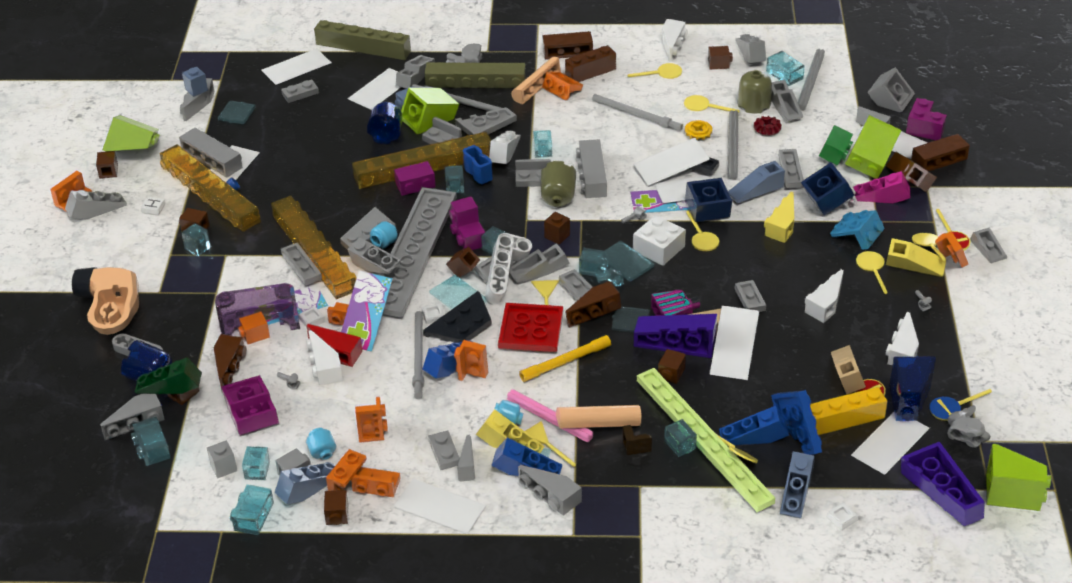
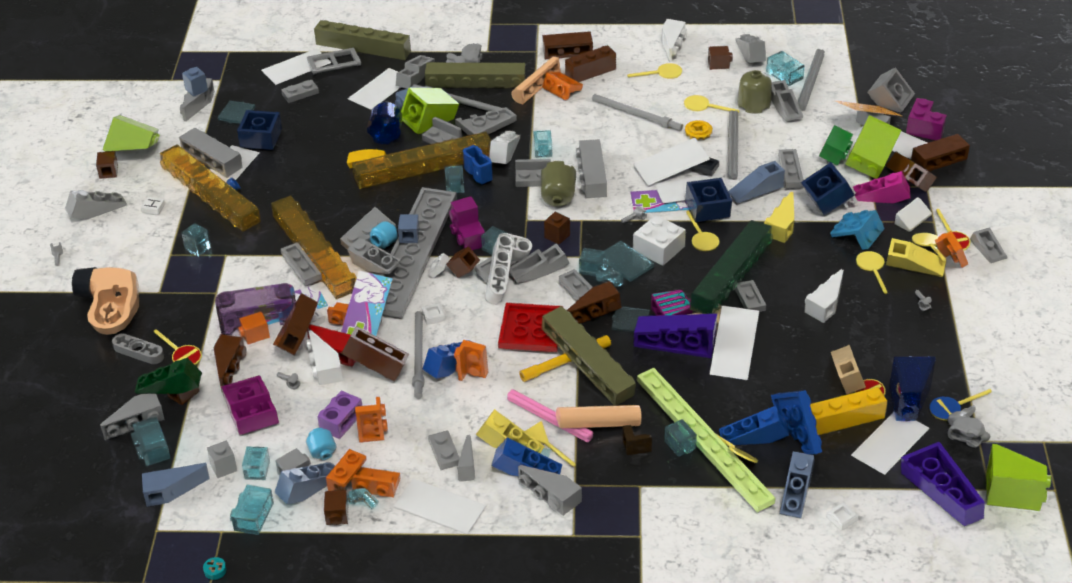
(56, 252): none -> light grey hand
(62, 190): orange bracket -> none
(143, 360): clear blue cylinder -> none
(169, 484): none -> sand blue slope
(182, 352): none -> piece
(193, 216): reddish brown brick -> none
(214, 568): none -> teal tile
(259, 129): none -> dark blue brick
(296, 325): none -> reddish brown slope
(332, 55): none -> light grey window
(339, 414): none -> medium lavender brick
(362, 495): none -> clear light blue arm
(363, 155): none -> yellow slope
(375, 353): none -> reddish brown brick
(408, 228): none -> sand blue brick
(414, 177): magenta brick -> none
(438, 265): none -> white tile
(453, 292): clear light blue piece -> none
(462, 321): black wing -> none
(510, 411): medium azure head -> none
(545, 288): light yellow piece -> none
(588, 355): none -> olive brick
(672, 365): reddish brown brick -> none
(731, 268): none -> clear green brick
(767, 125): dark red gear -> none
(867, 108): none -> light orange sticker
(904, 341): white slope -> none
(912, 215): none -> white slope

